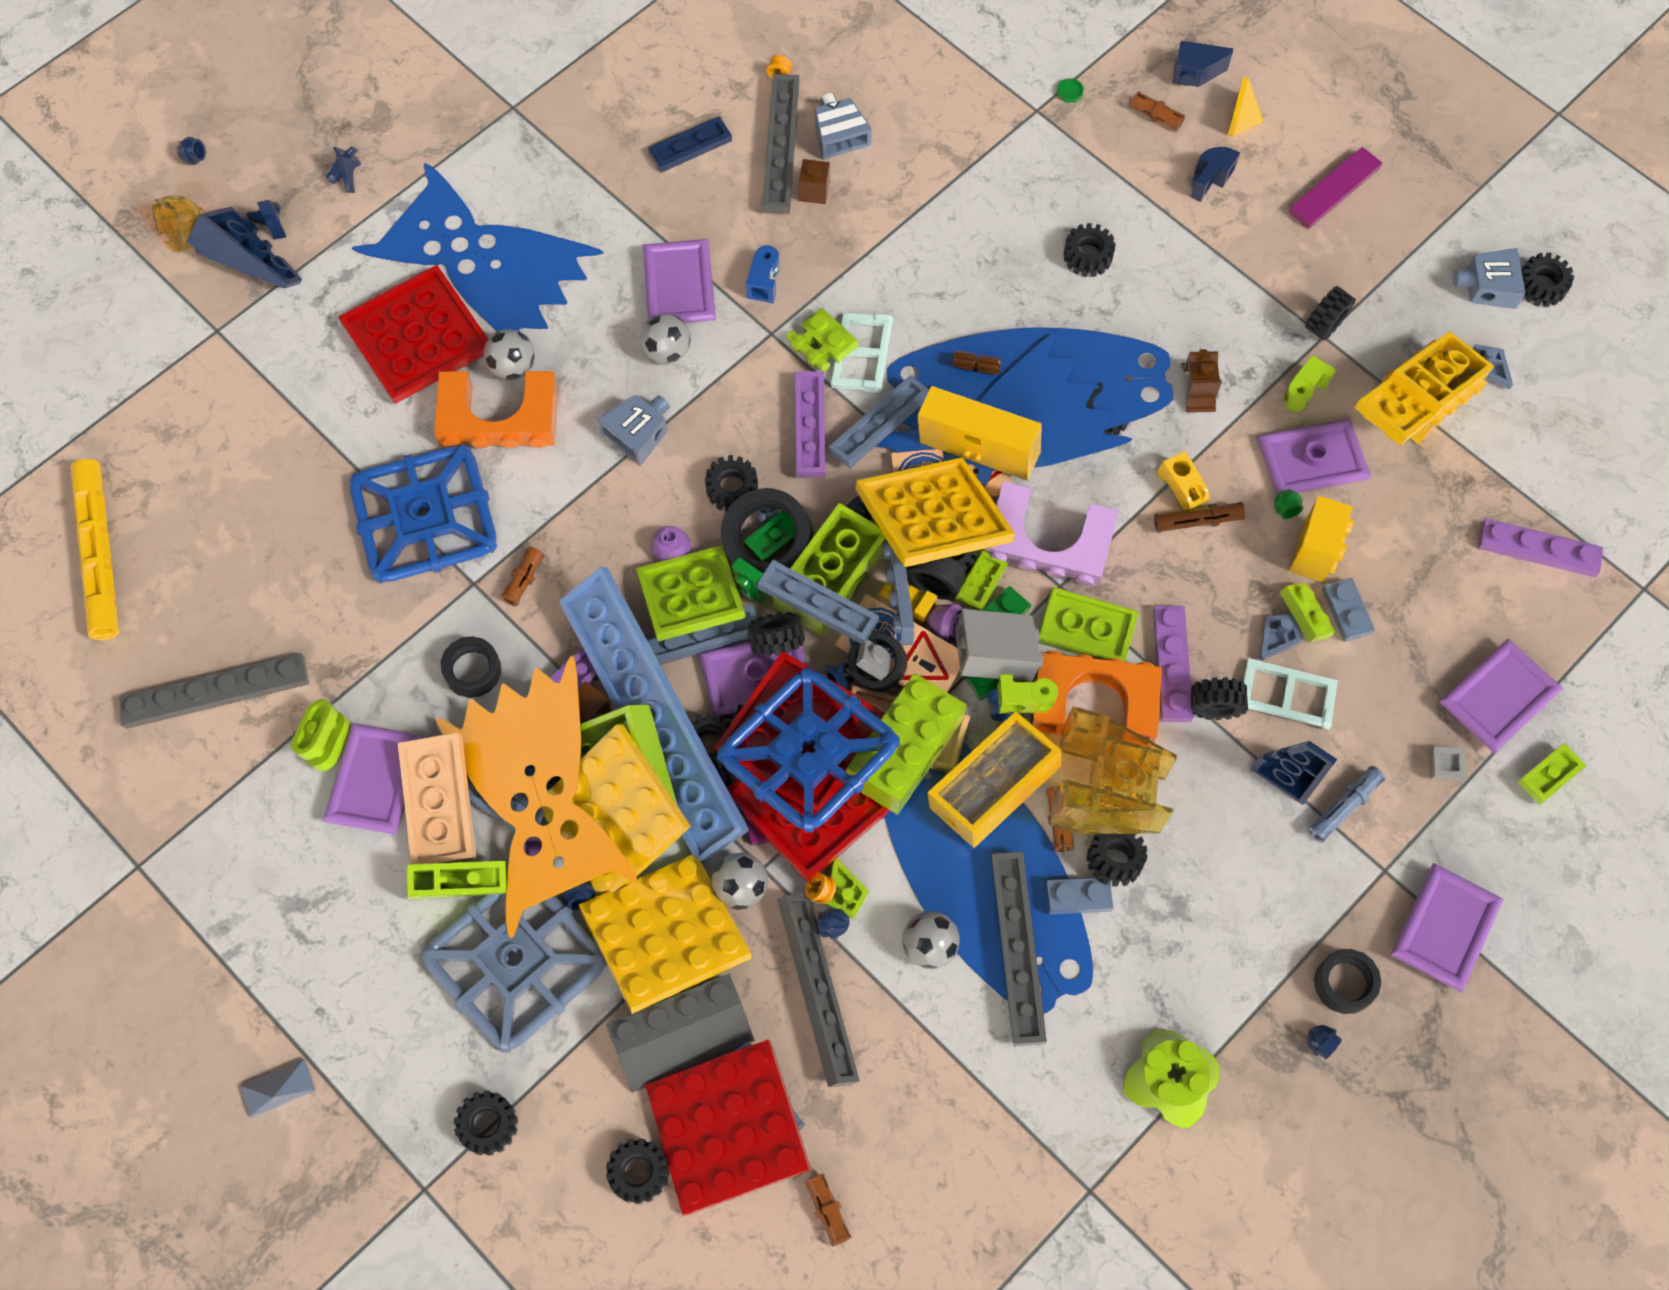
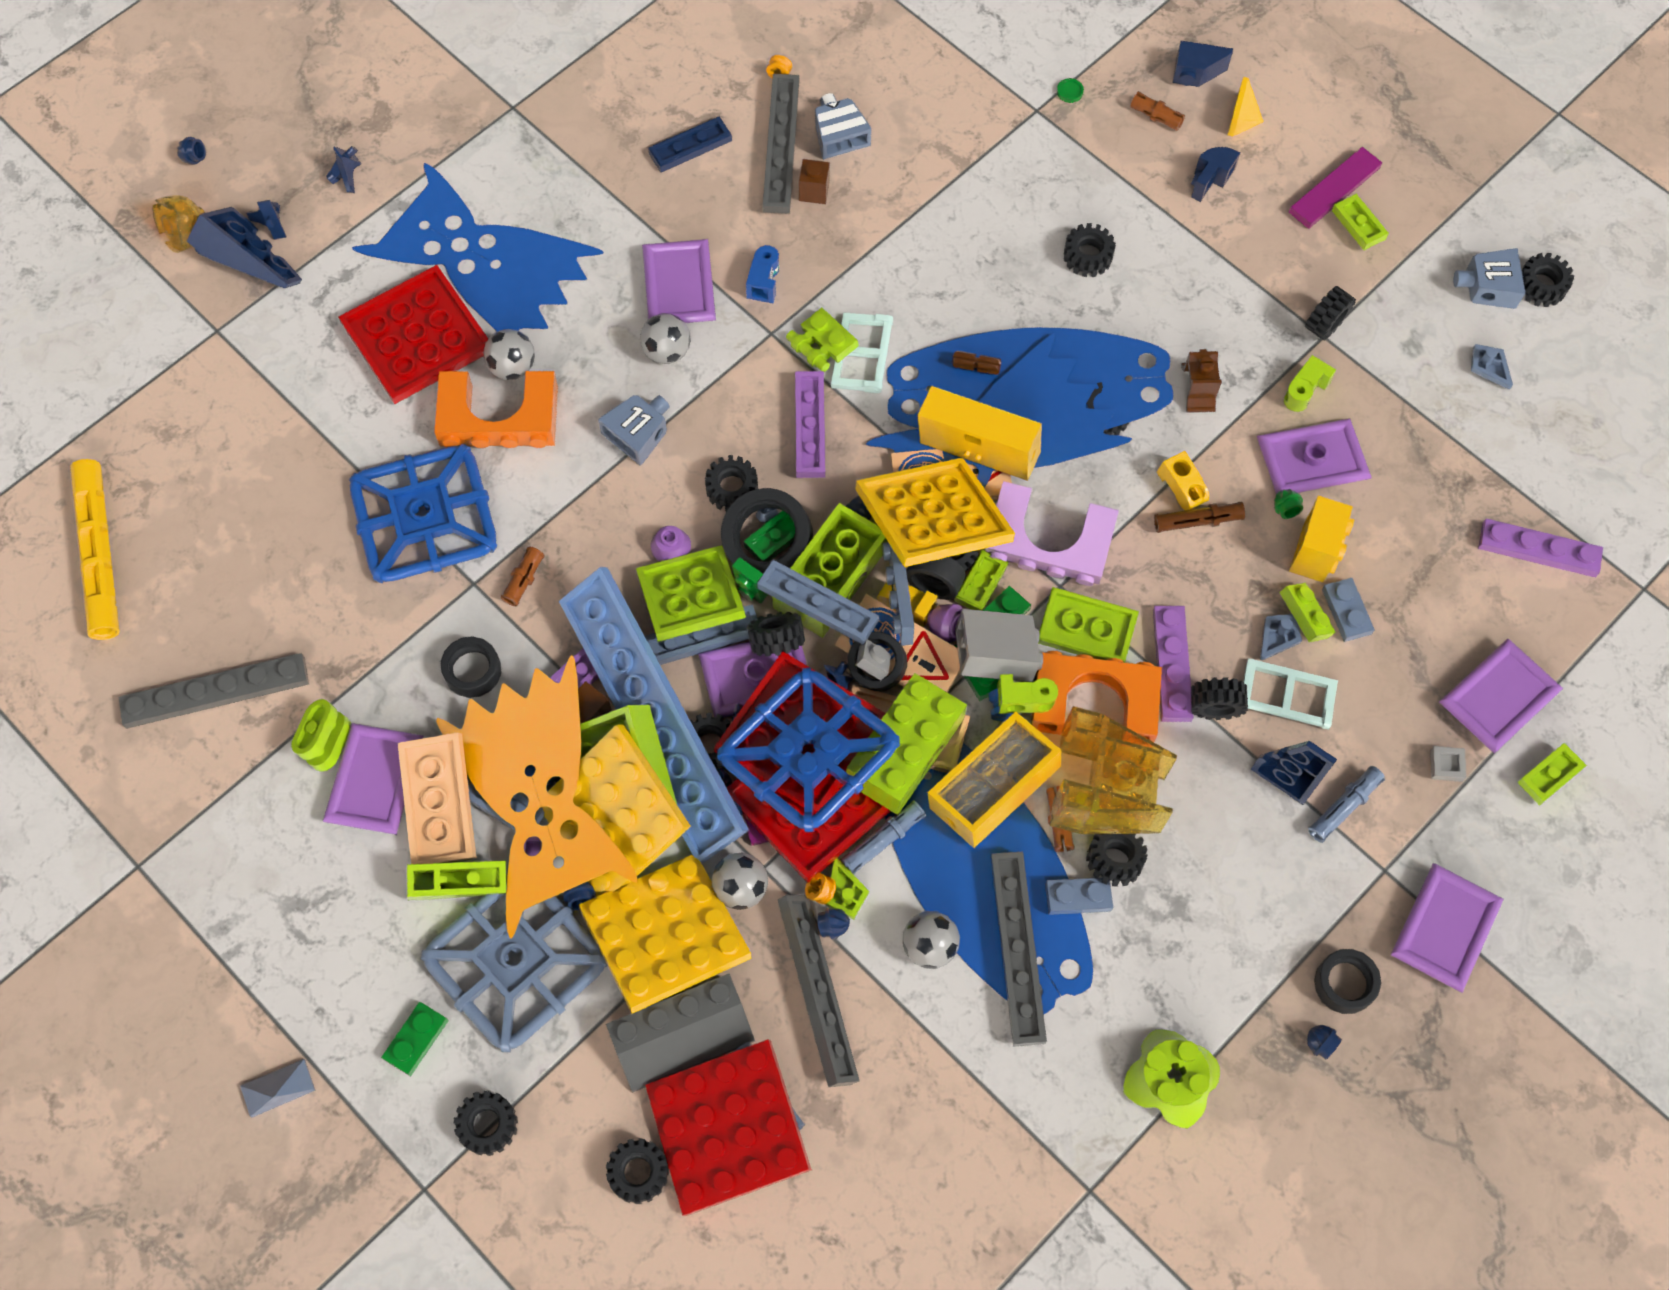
(415, 1039): none -> green plate
(828, 1210): dark orange pin -> none
(879, 422): sand blue plate -> none
(892, 830): none -> sand blue pin
(1360, 222): none -> lime plate
(1425, 389): yellow wedge -> none

